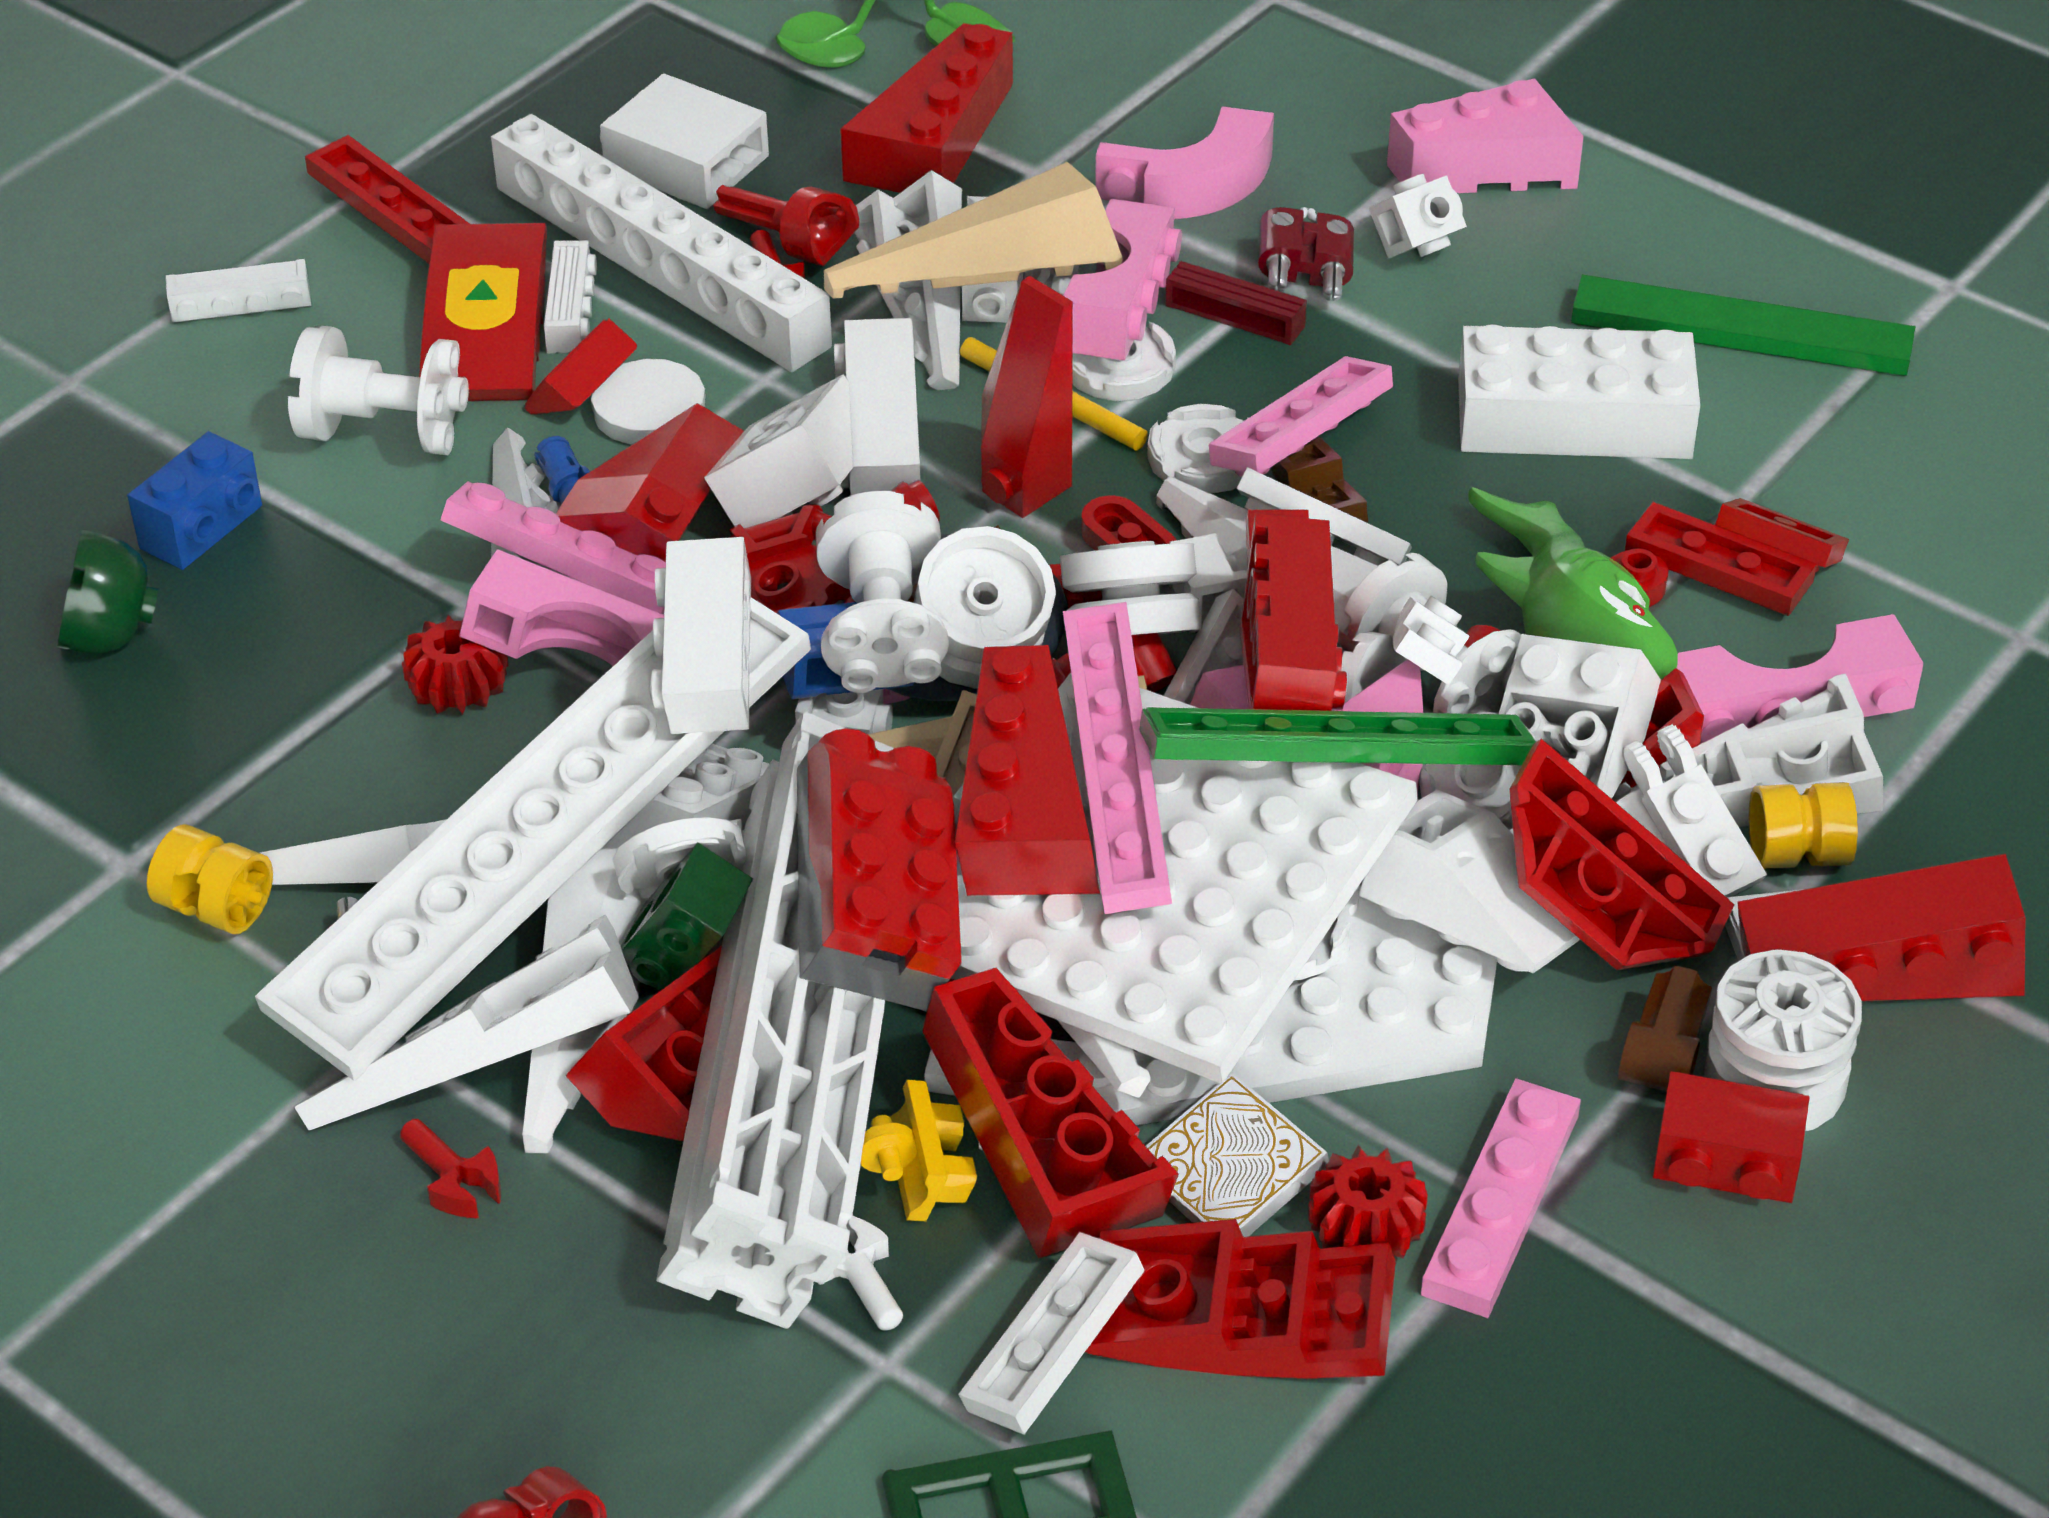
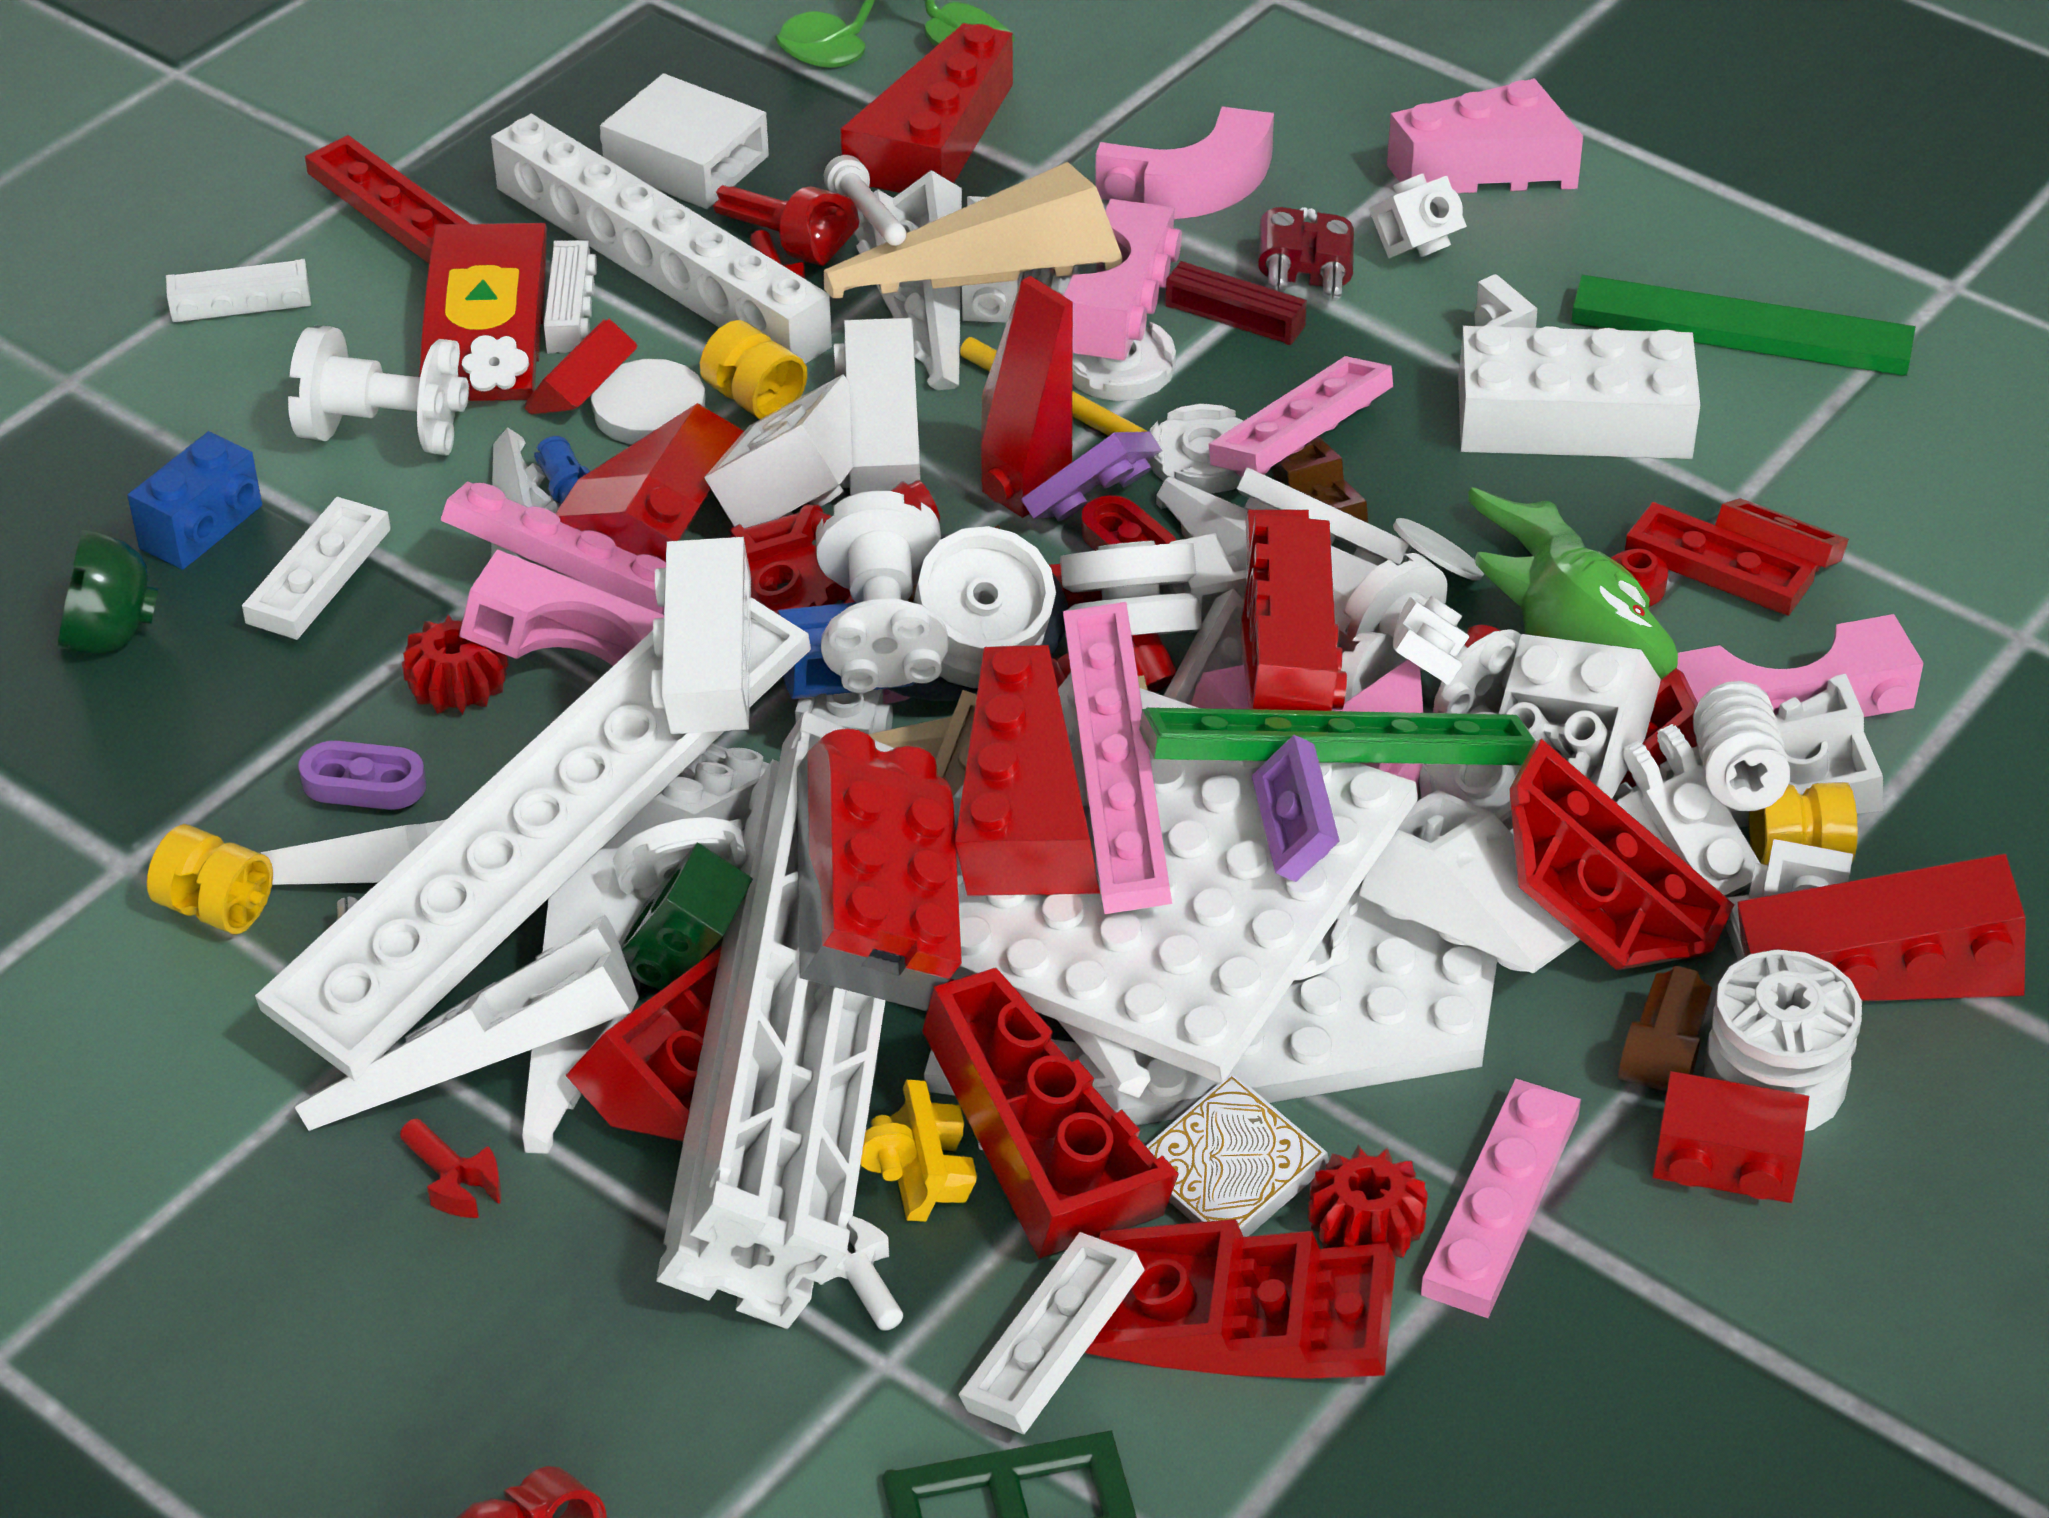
(316, 568): none -> white plate
(362, 775): none -> medium lavender plate
(494, 363): none -> white plant
(752, 369): none -> yellow wheel
(851, 179): none -> white piece
(1116, 459): none -> medium lavender plate
(1295, 808): none -> medium lavender plate
(1438, 549): none -> white piece
(1502, 305): none -> white bracket
(1741, 746): none -> white piece
(1799, 868): none -> white bracket

